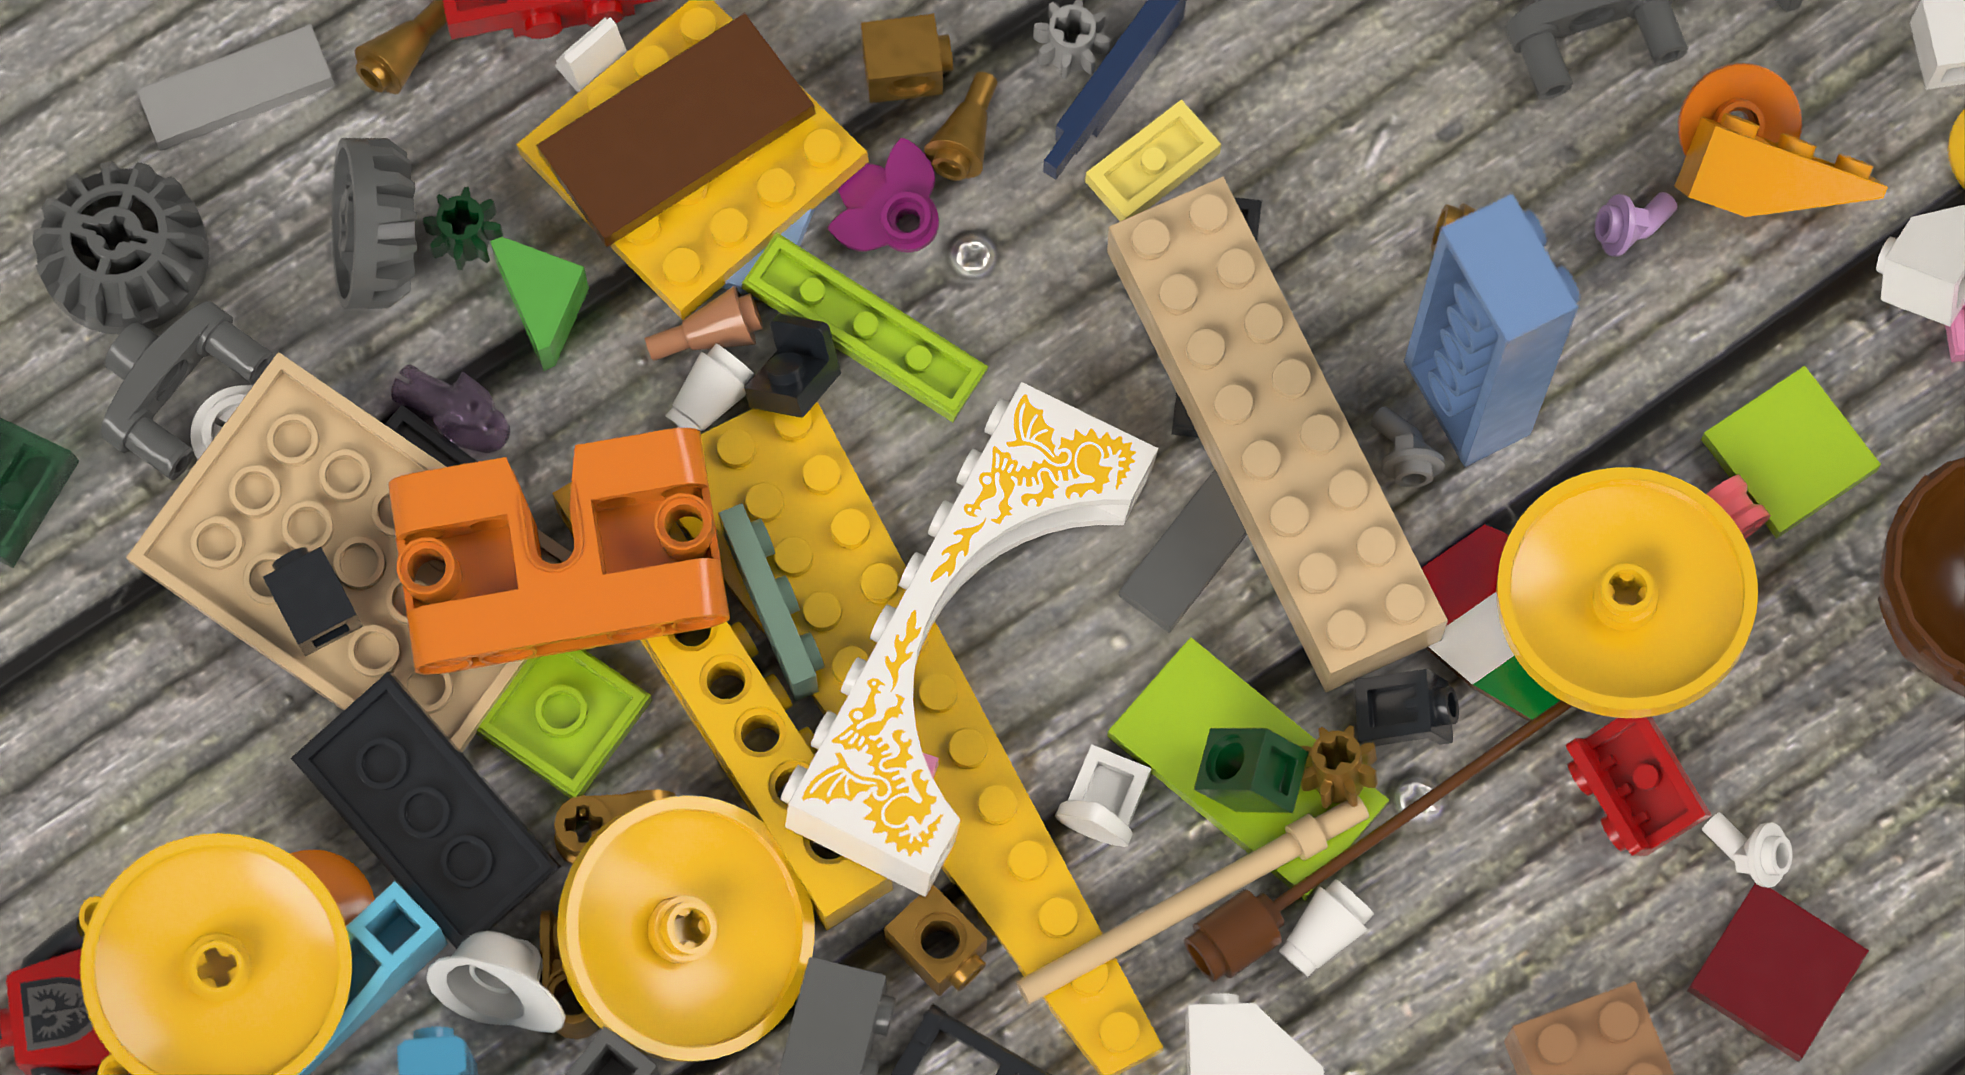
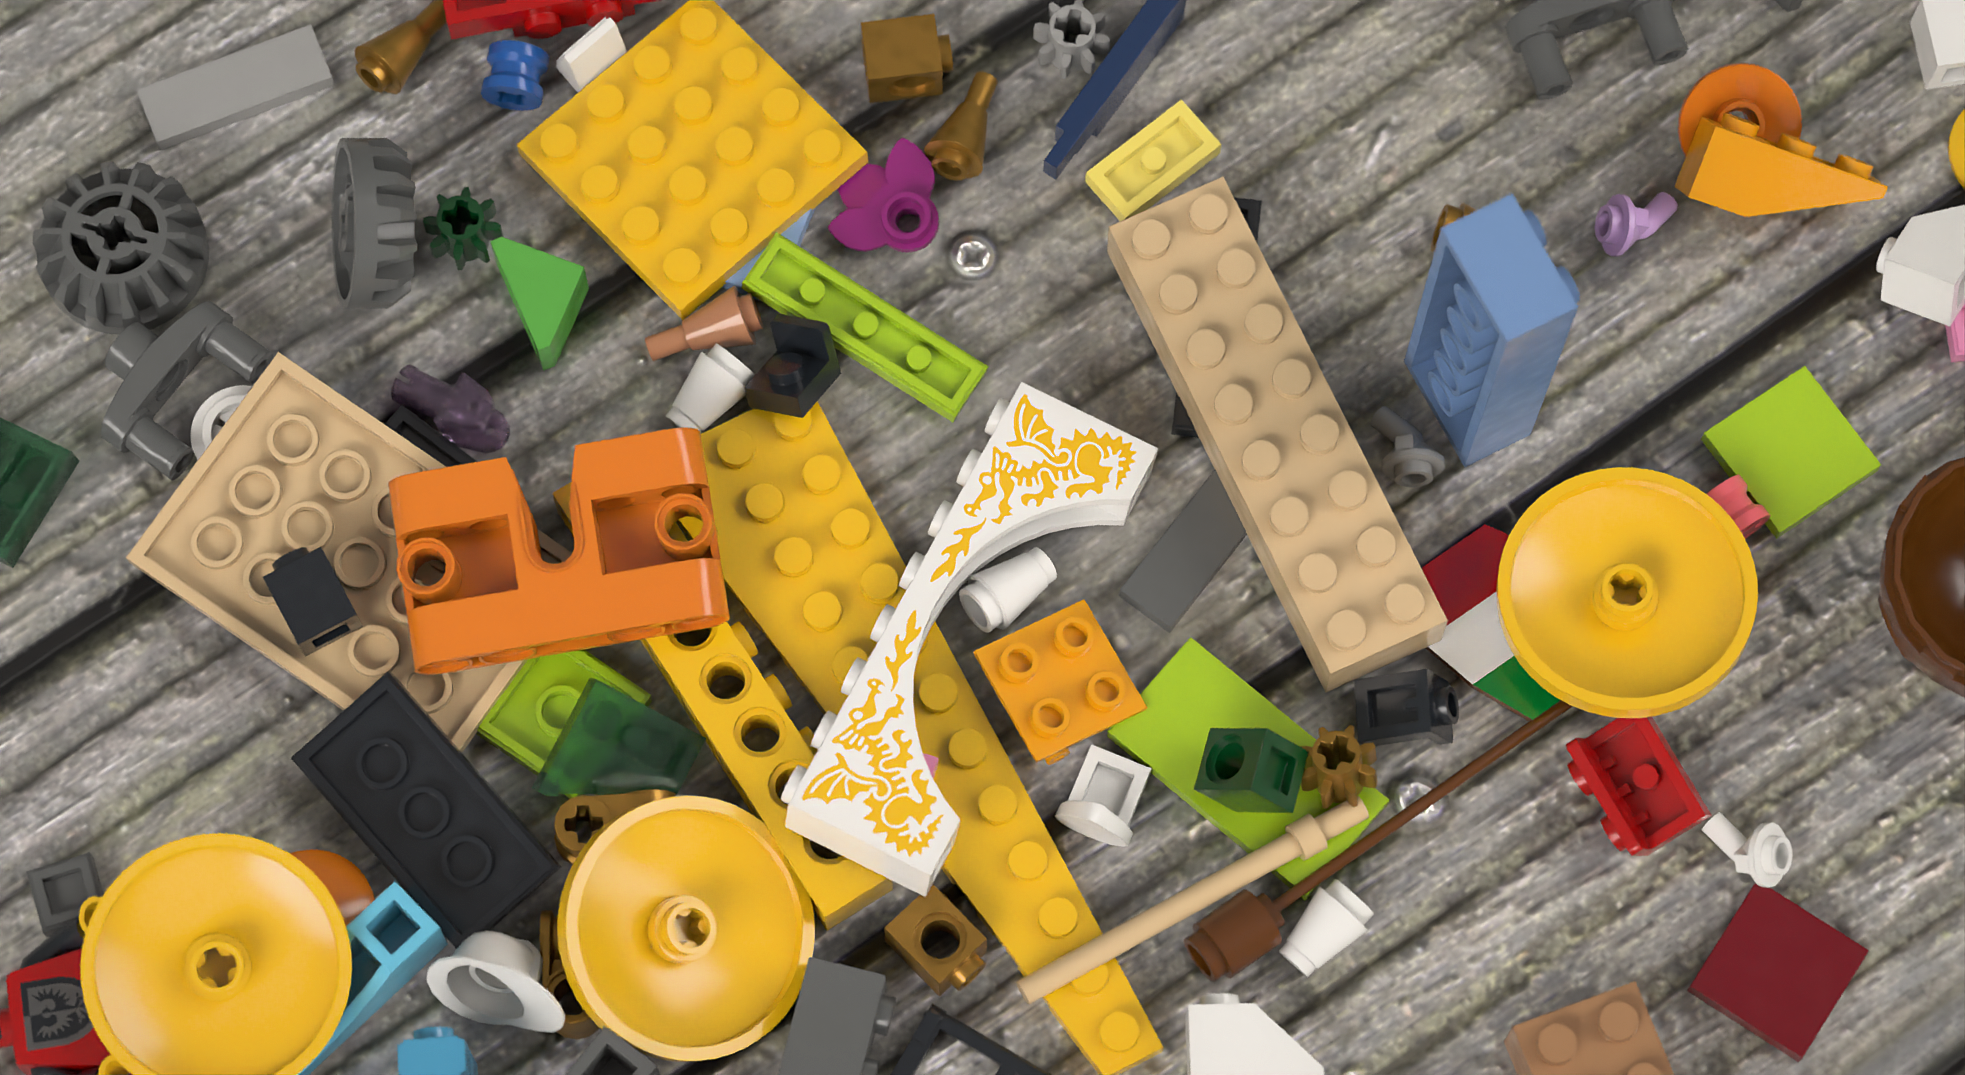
(62, 889): none -> dark grey tile
(515, 75): none -> blue wheel
(617, 748): none -> clear green wing
(676, 129): reddish brown tile -> none
(772, 600): sand green plate -> none
(1006, 589): none -> white cone
(1060, 681): none -> light orange hinge

